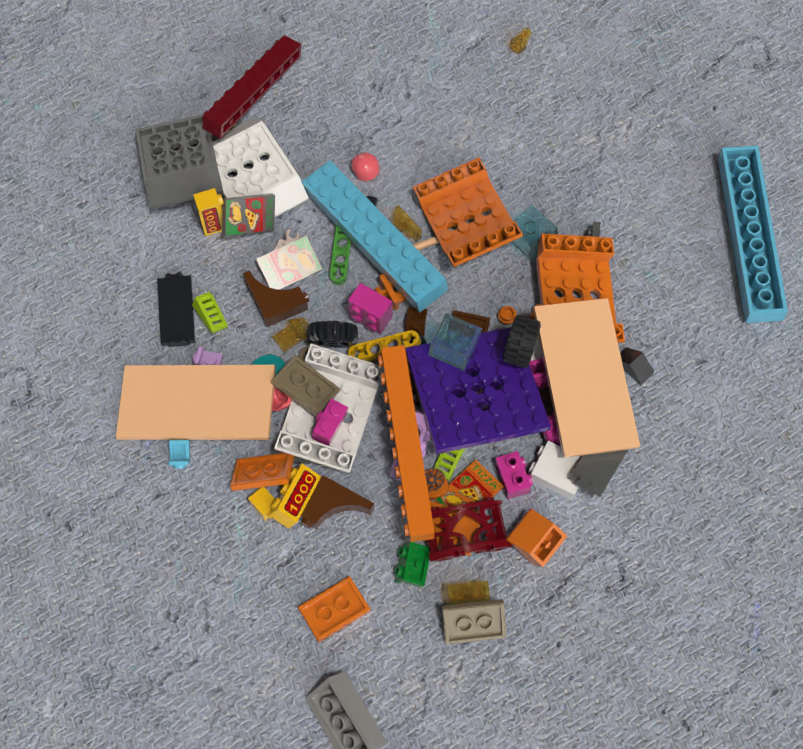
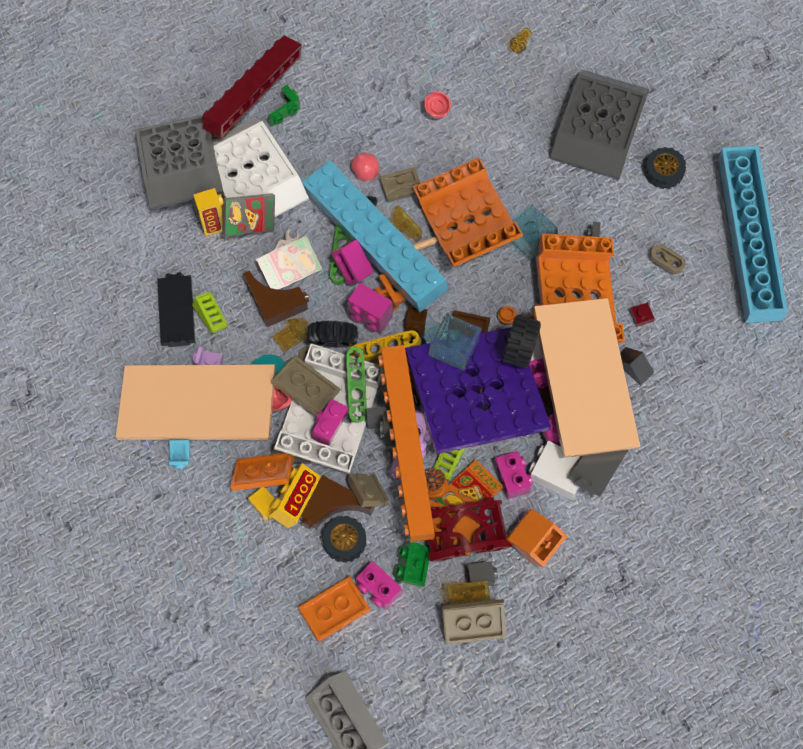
(291, 108): none -> green bracket
(344, 539): none -> black wheel
(352, 262): none -> dark pink brick
(353, 384): none -> bright green beam
(368, 490): none -> dark tan plate
(378, 419): none -> dark grey bracket
(378, 585): none -> dark pink brick
(399, 184): none -> dark tan plate
(437, 105): none -> coral hair
(482, 572): none -> dark grey brick
(596, 141): none -> dark grey slope
(642, 314): none -> dark red plate
(665, 168): none -> black wheel
(668, 258): none -> dark tan plate

